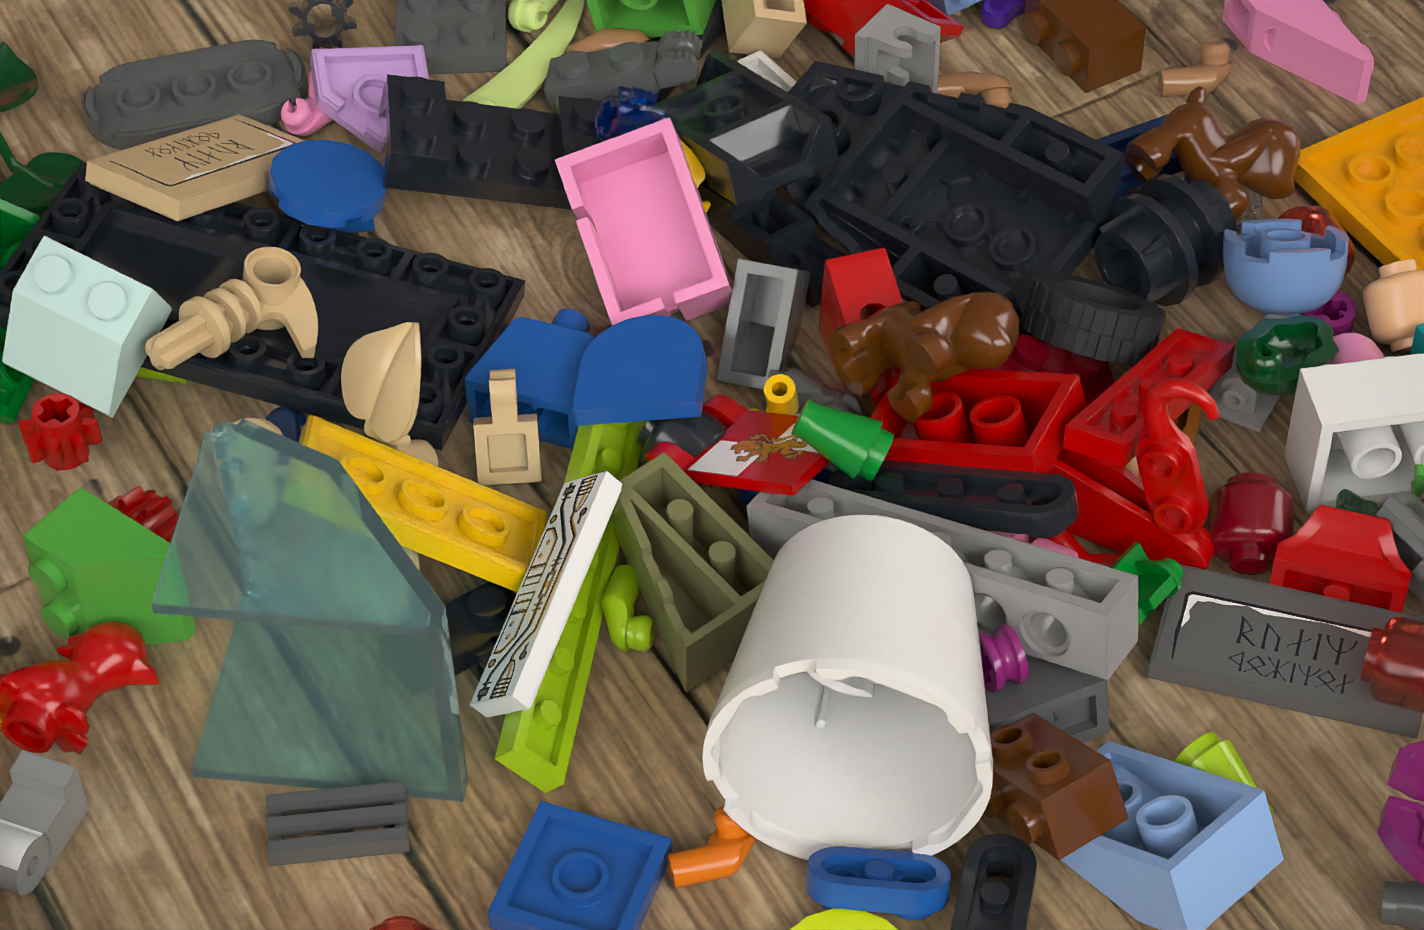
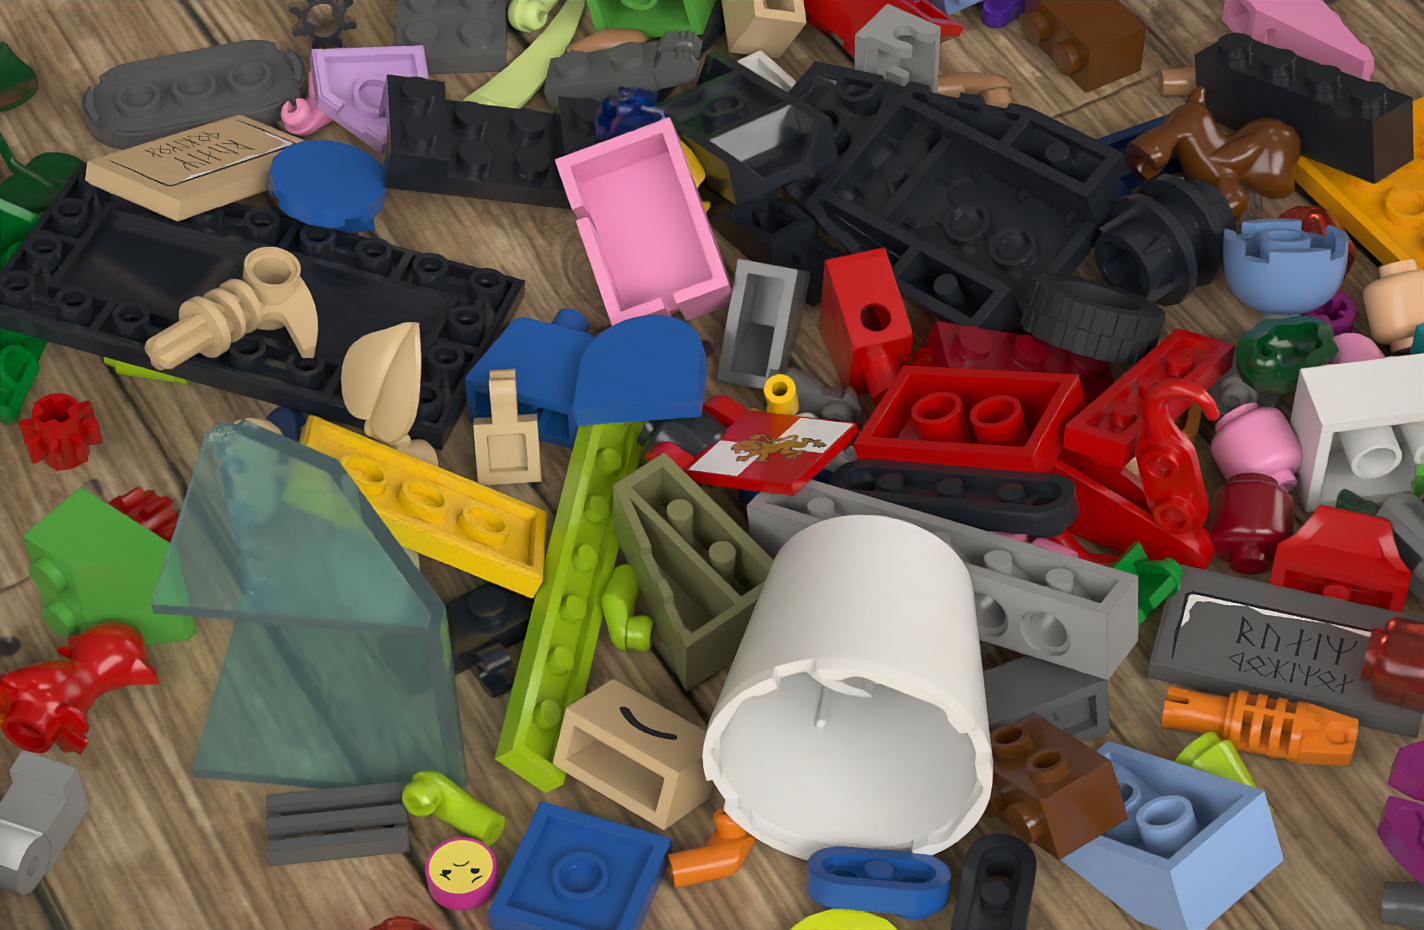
(80, 326): light aqua slope -> none
(438, 795): none -> lime arm
(461, 873): none -> tile
(546, 595): white tile -> none
(634, 753): none -> tan brick
(844, 438): green cone -> none
(926, 346): reddish brown animal -> none
(1002, 658): magenta bush -> none
(1257, 442): none -> bright pink head
(1265, 725): none -> orange hinge
(1336, 115): none -> black brick

